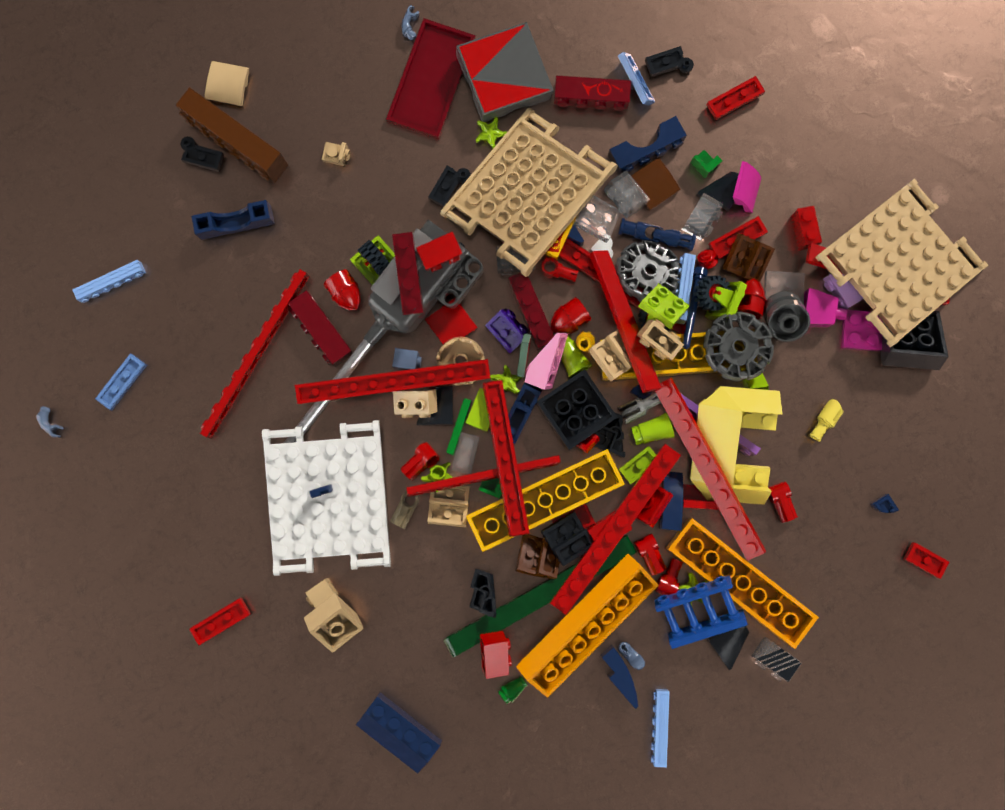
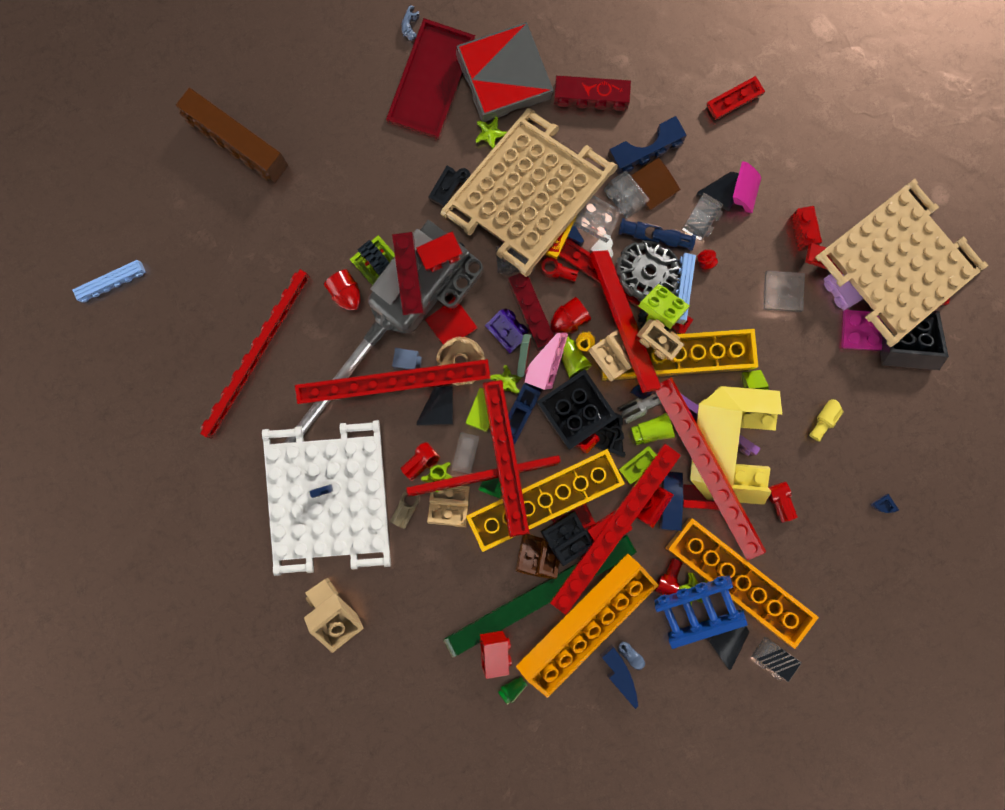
(43, 420): sand blue piece -> none
(121, 382): medium blue tile -> none
(200, 155): black hinge -> none
(217, 224): dark blue arch -> none
(220, 621): red plate -> none
(226, 83): tan slope -> none
(321, 329): dark red brick -> none
(336, 153): tan bracket -> none
(399, 733): dark blue slope -> none
(415, 402): tan brick -> none
(462, 416): green tile -> none
(484, 593): black slope -> none
(636, 79): medium blue tile -> none
(649, 550): red piece -> none
(660, 730): light blue piece -> none
(668, 61): black hinge -> none
(699, 272): dark blue piece -> none
(705, 163): green panel -> none
(719, 296): plate -> none
(730, 354): dark grey plate -> none
(748, 258): reddish brown slope -> none
(753, 229): red plate -> none
(753, 300): red helmet -> none
(786, 316): dark grey wheel -> none
(822, 308): dark pink torso -> none
(926, 560): red plate -> none

